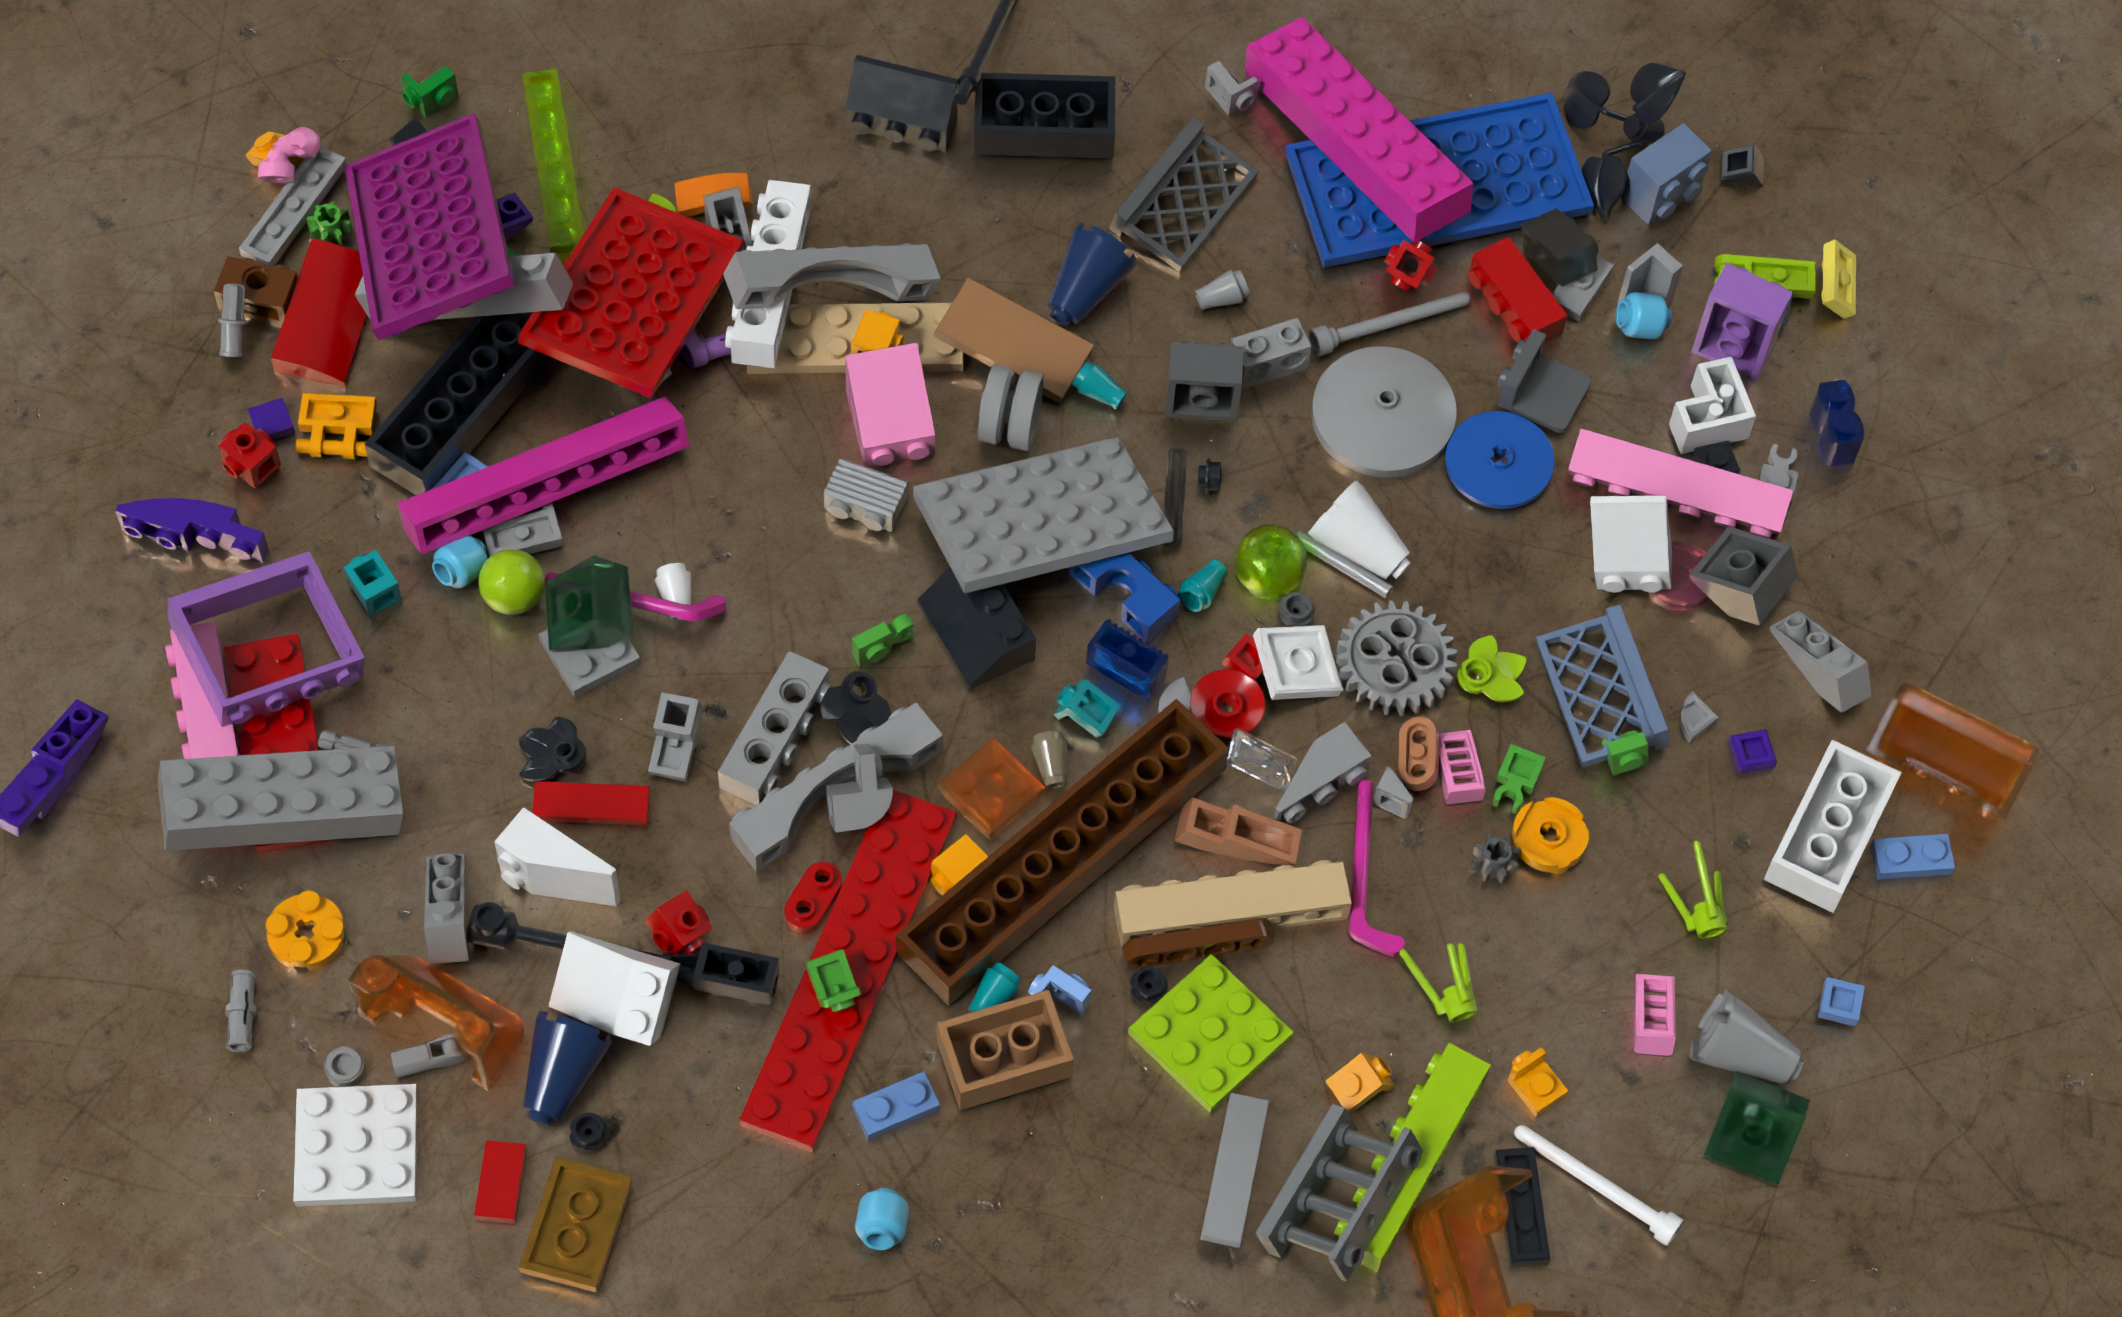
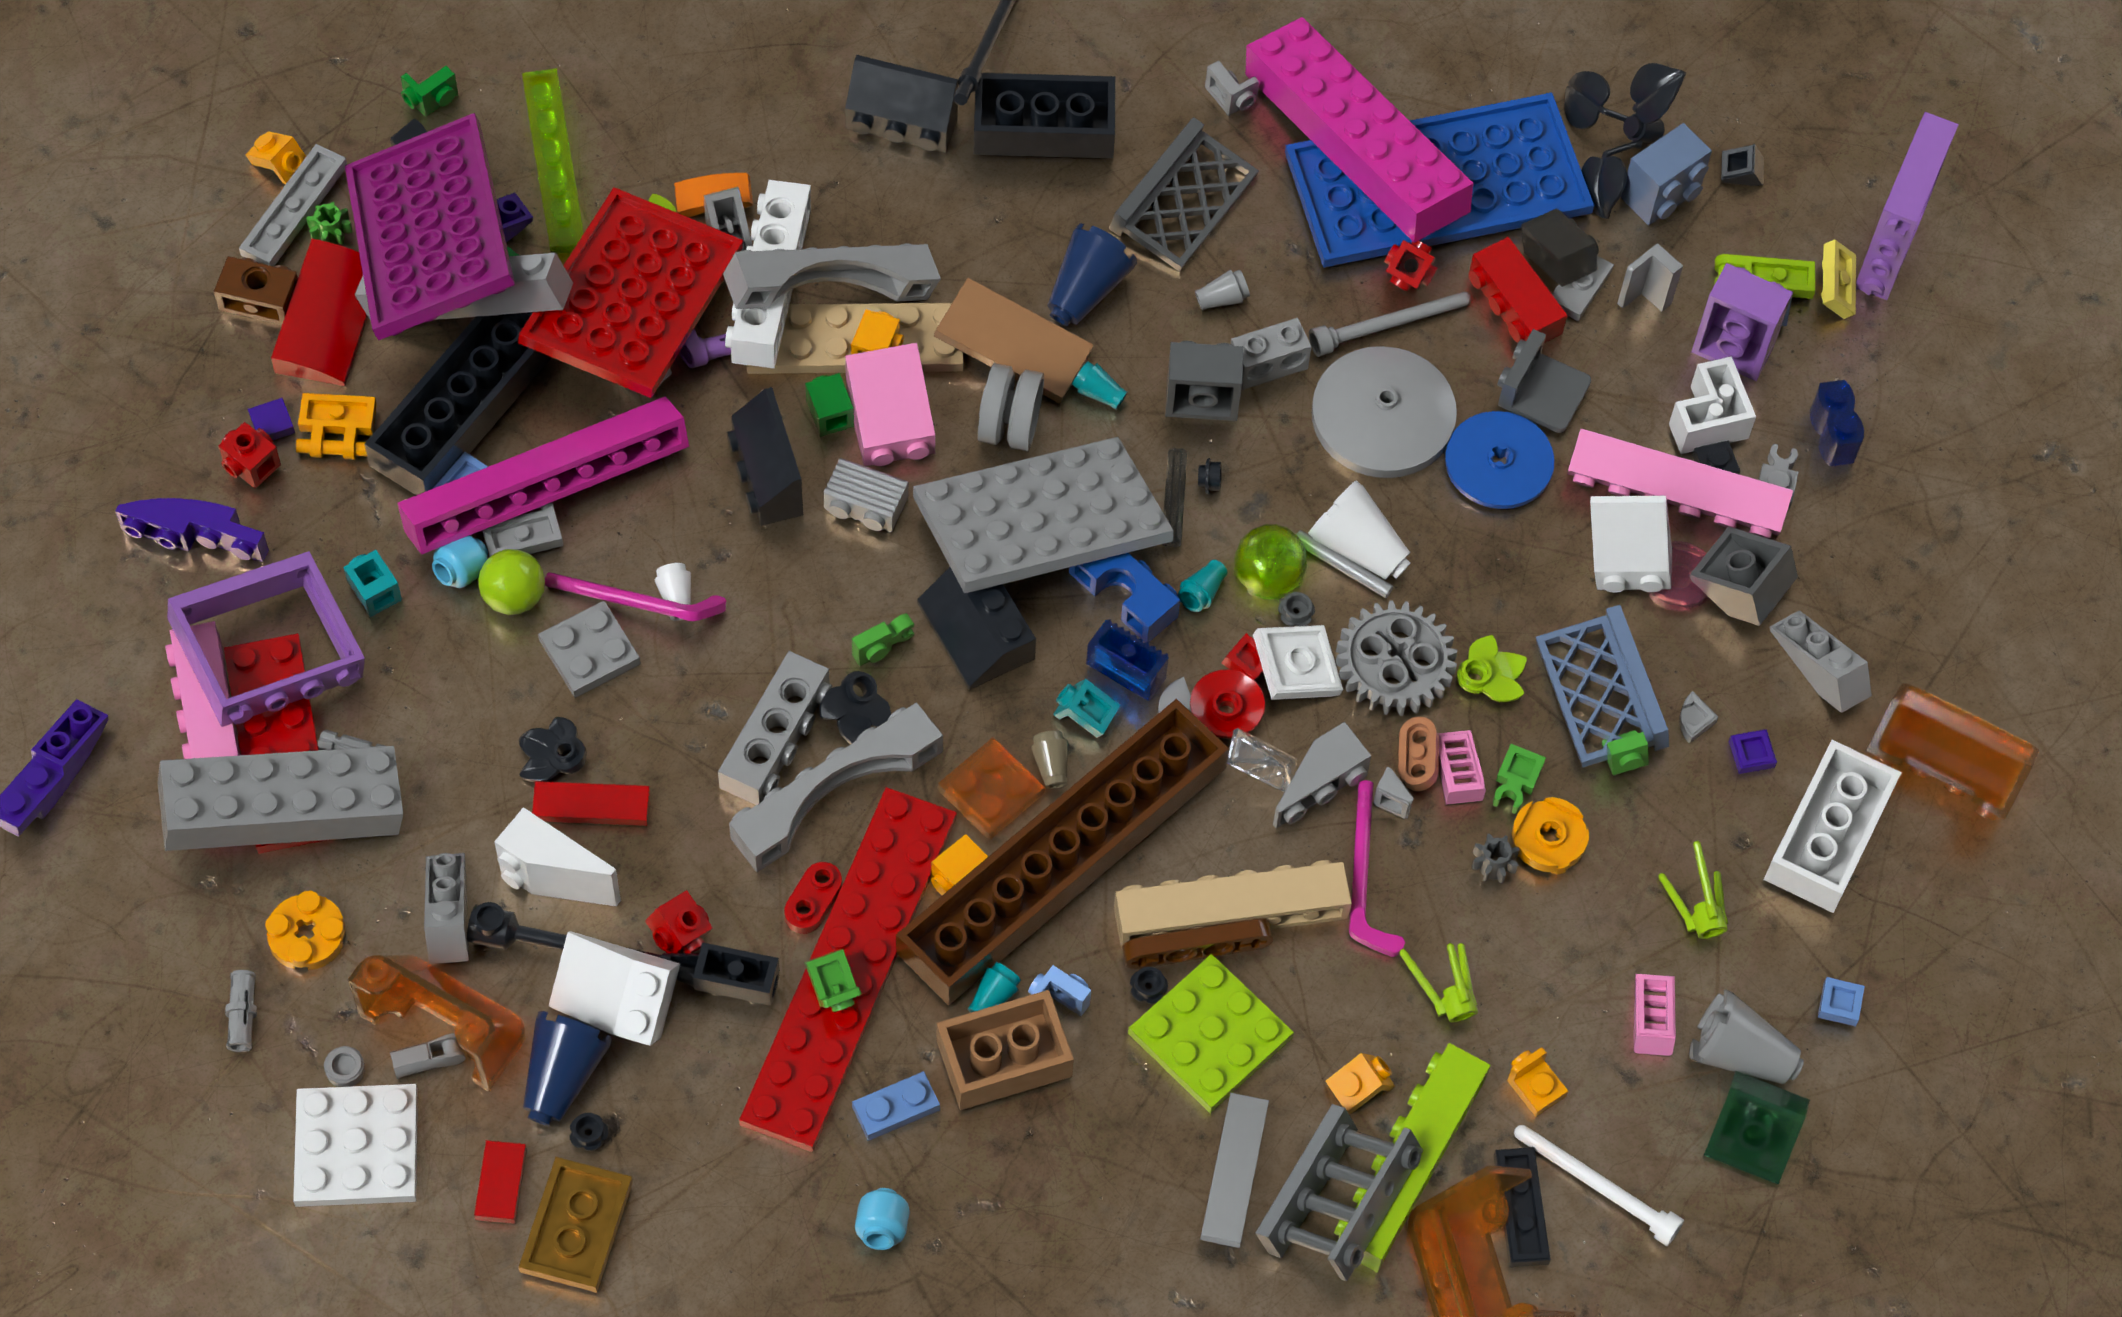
(232, 320): light grey axle -> none
(299, 142): bright pink arm -> none
(589, 606): clear green slope -> none
(677, 735): light grey brick -> none
(766, 460): none -> black slope
(829, 404): none -> green brick
(863, 801): light grey brick -> none
(1237, 833): nougat slope -> none
(1643, 315): medium azure head -> none
(1906, 205): none -> medium lavender window
(1912, 856): medium blue plate -> none

